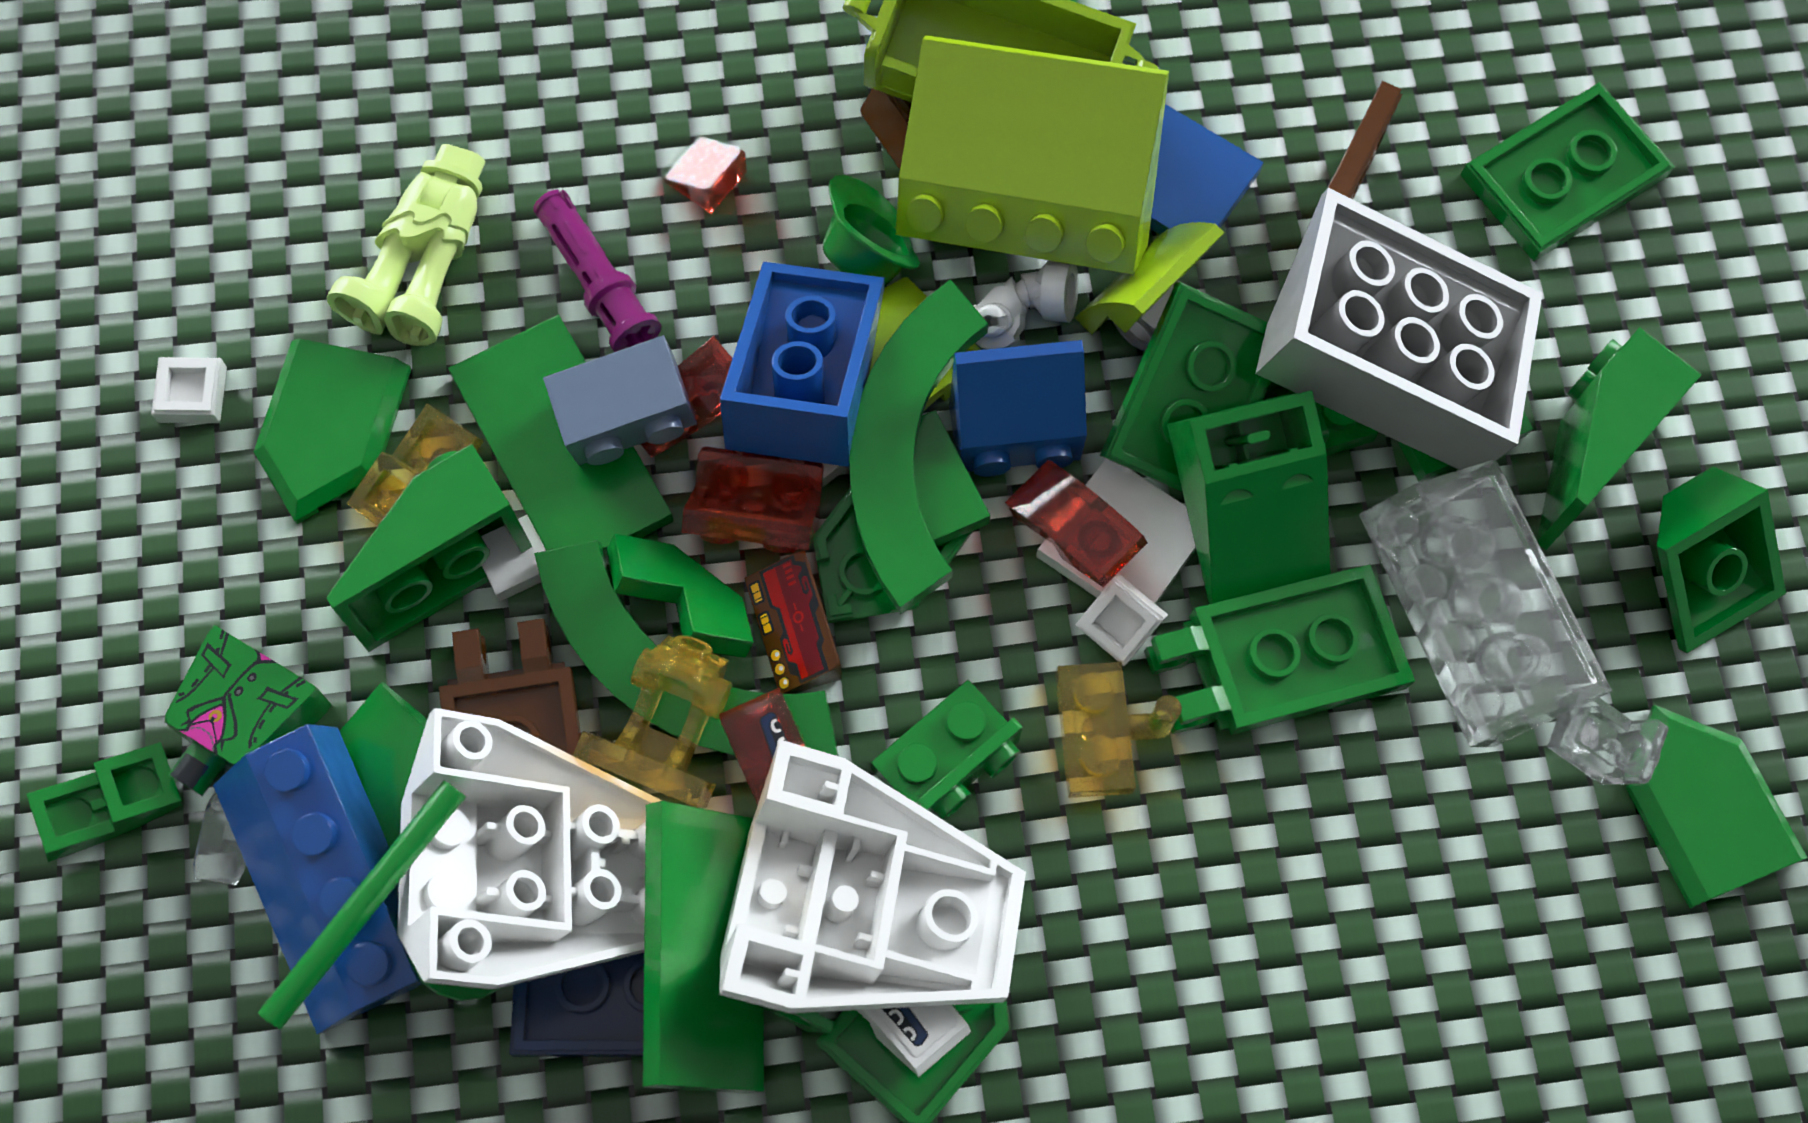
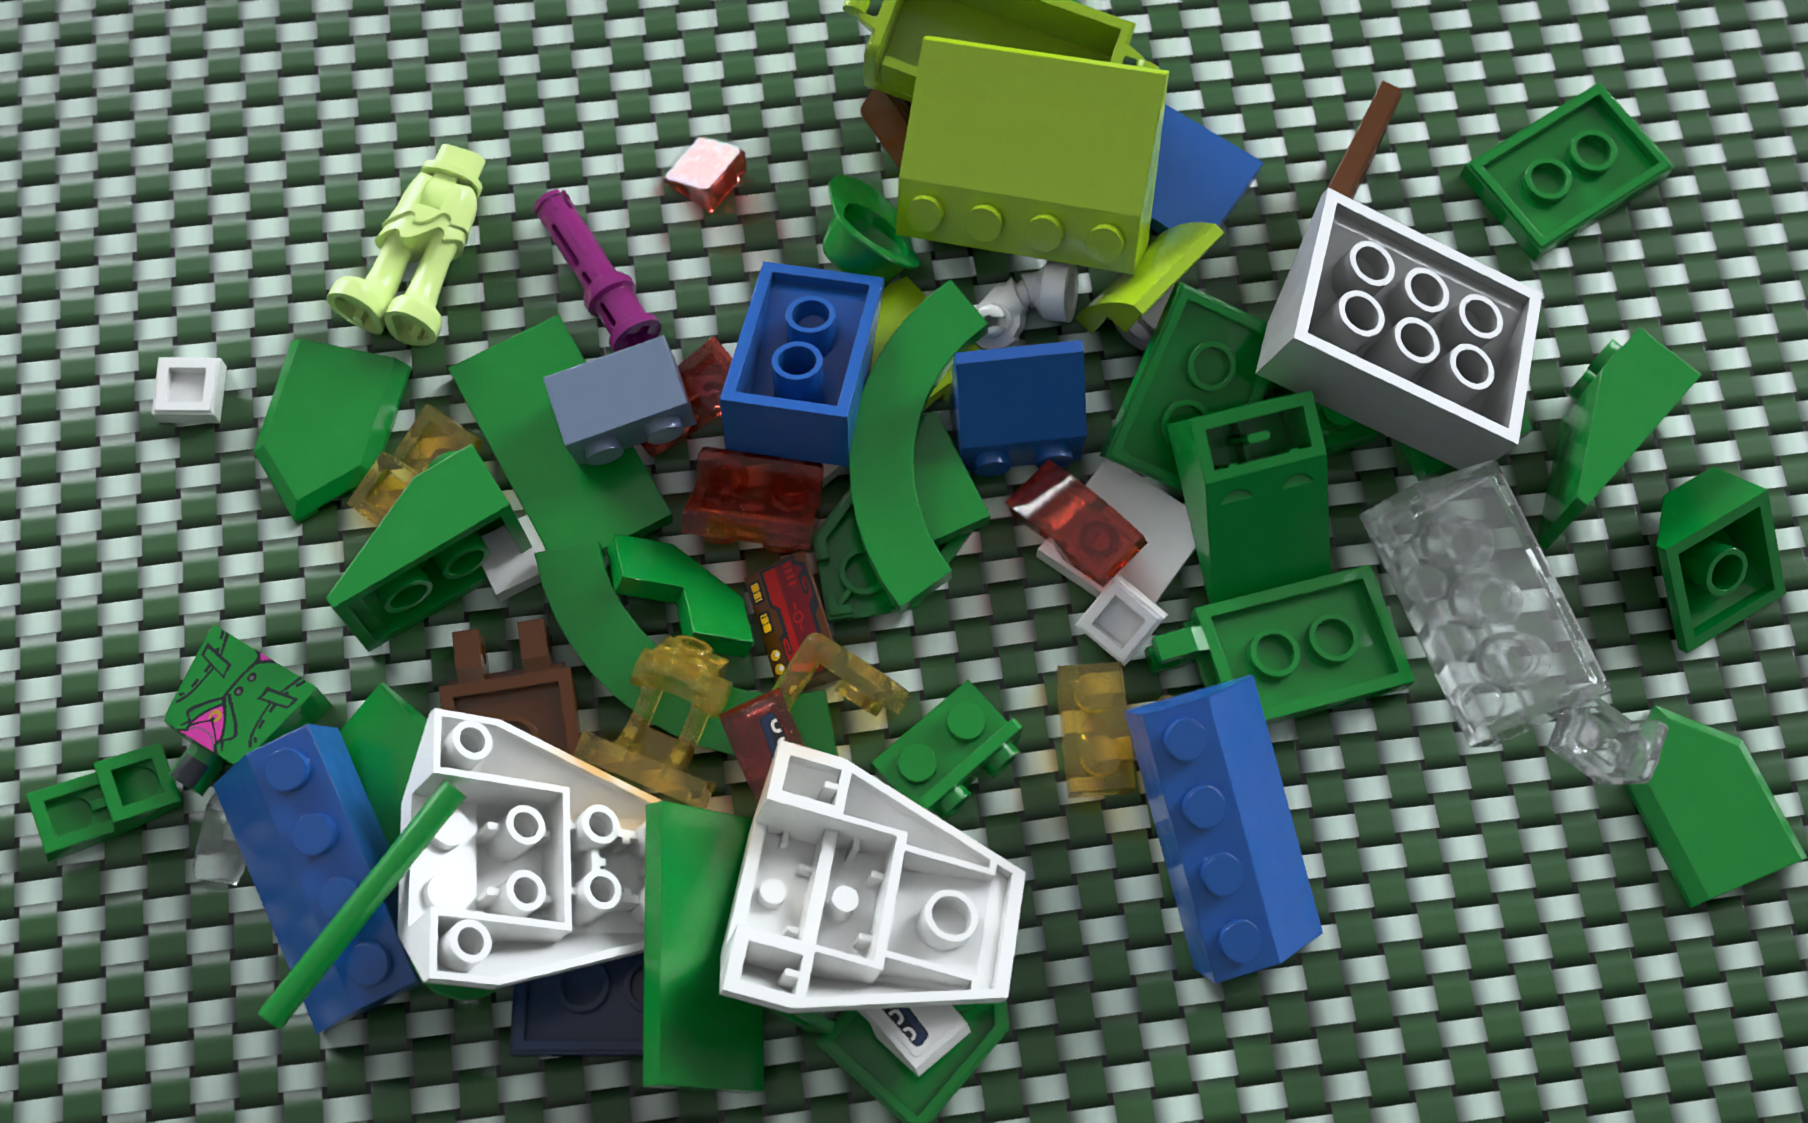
(859, 681): none -> clear yellow plate
(1224, 828): none -> blue slope

